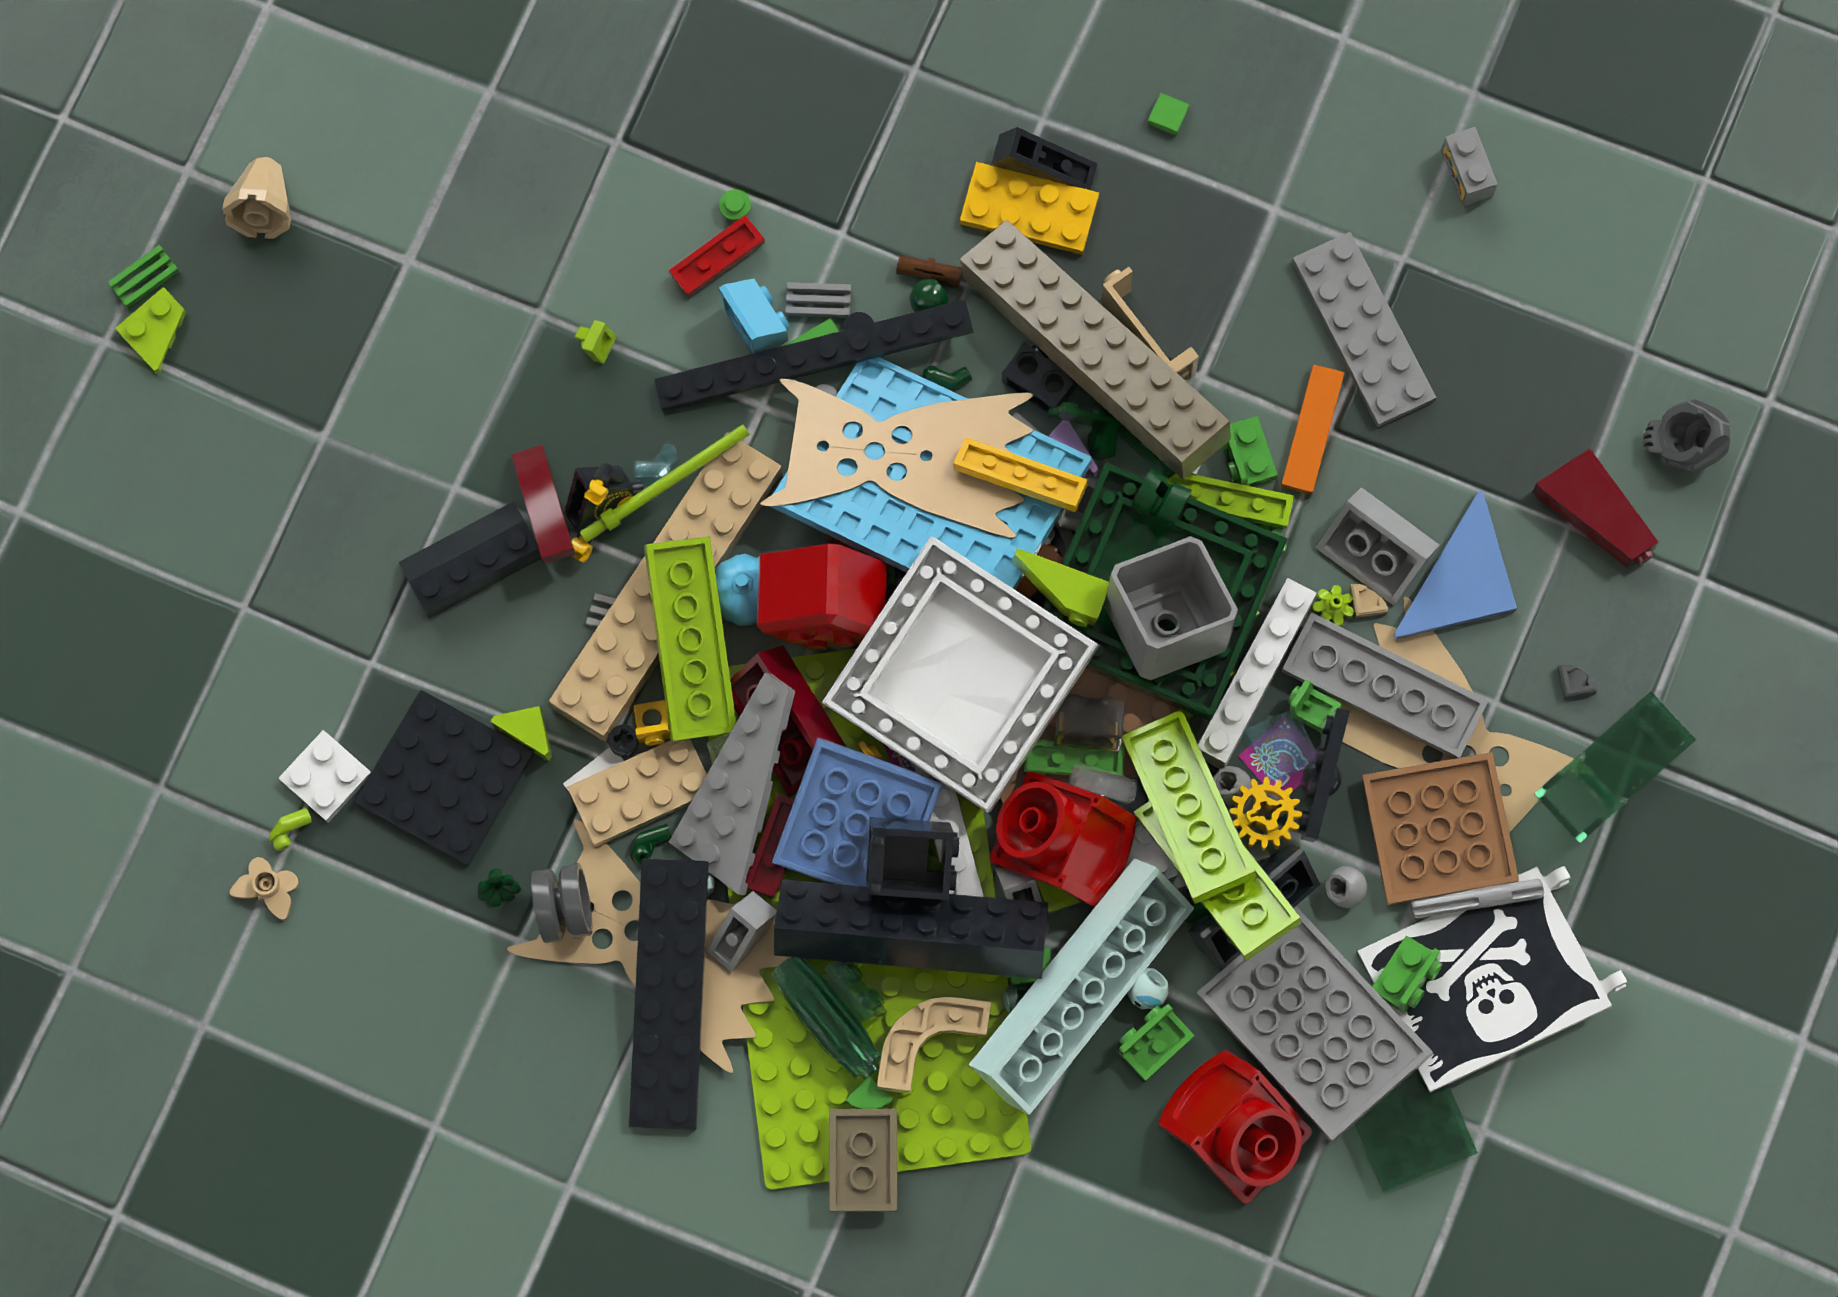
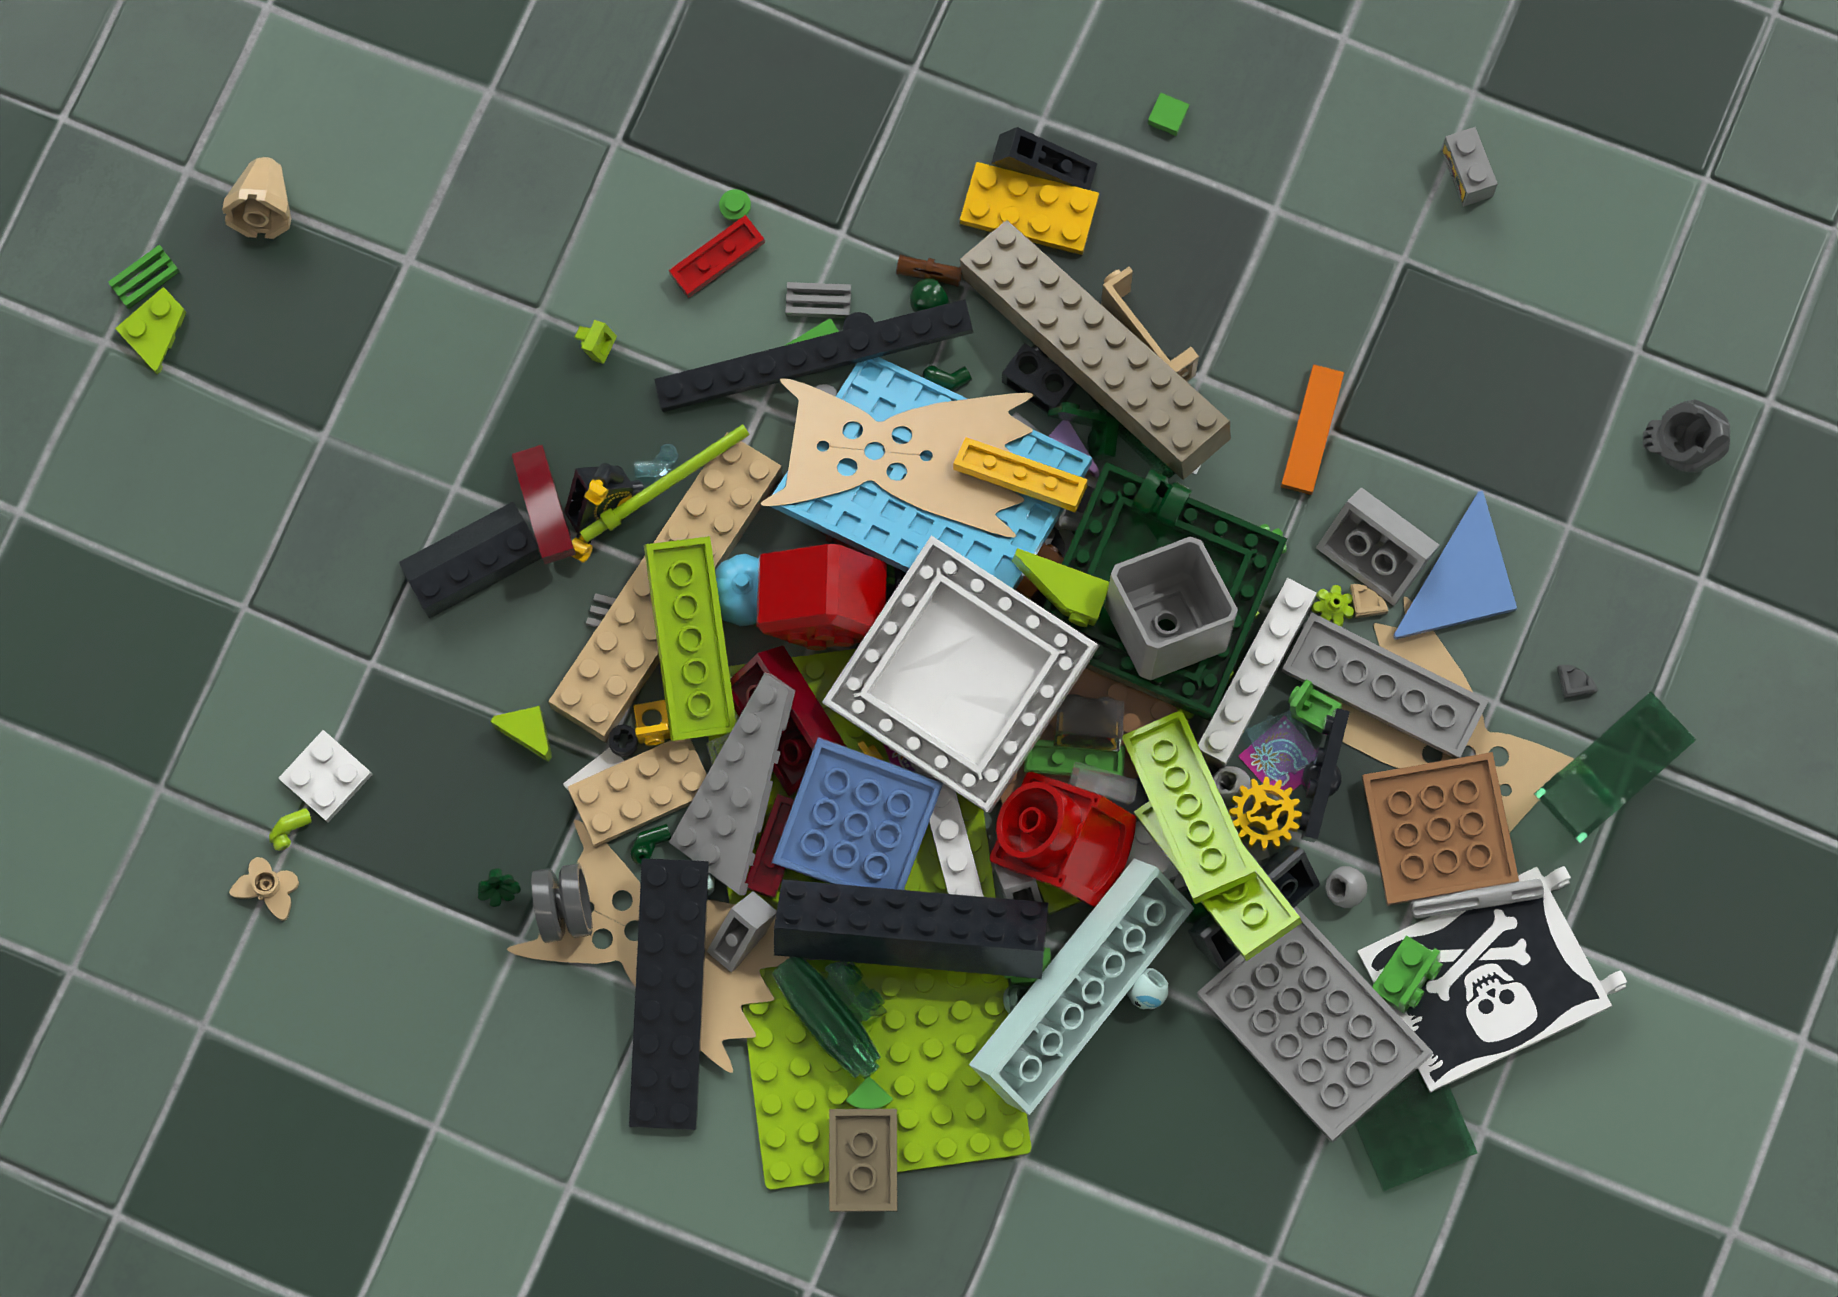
(444, 778): black plate -> none
(753, 315): medium azure slope -> none
(900, 858): black container -> none
(919, 1025): tan plate -> none
(1155, 1042): bright green bracket -> none
(1236, 1125): red piece -> none
(1240, 500): lime plate -> none
(1249, 453): bright green bracket -> none
(1364, 329): light grey plate -> none
(1598, 508): dark red slope -> none

